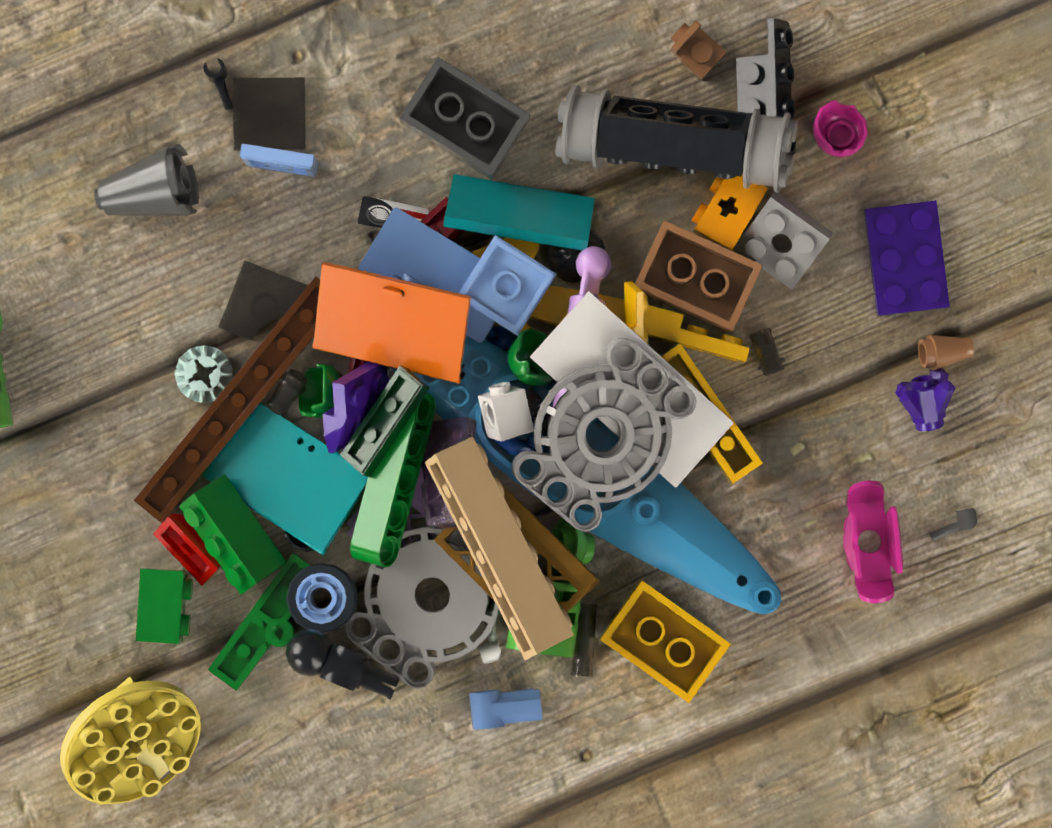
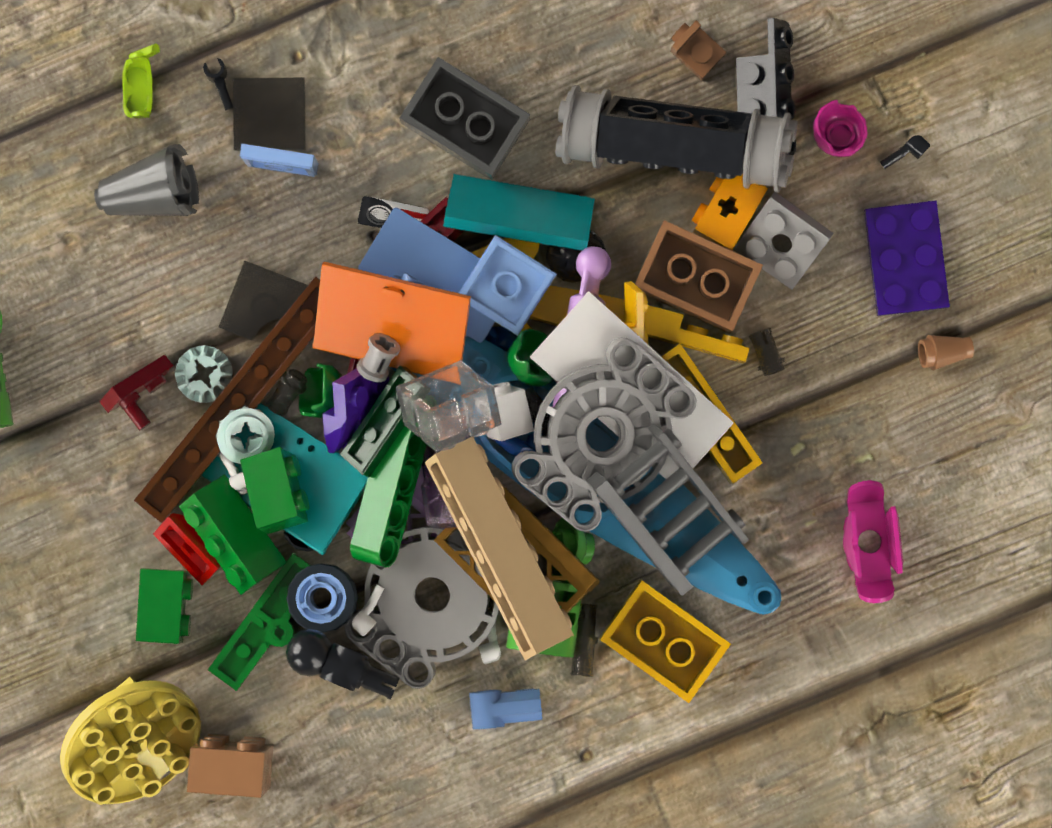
(127, 391): none -> dark red plate
(138, 83): none -> lime helmet
(230, 766): none -> medium nougat brick
(236, 479): none -> white hand
(257, 422): none -> light aqua gear
(275, 490): none -> green brick
(362, 621): none -> white hand
(378, 357): none -> light grey bush
(448, 406): none -> clear piece
(633, 516): none -> dark grey fence
(915, 145): none -> black hand
(927, 399): dark purple rock -> none
(966, 520): dark grey hand -> none

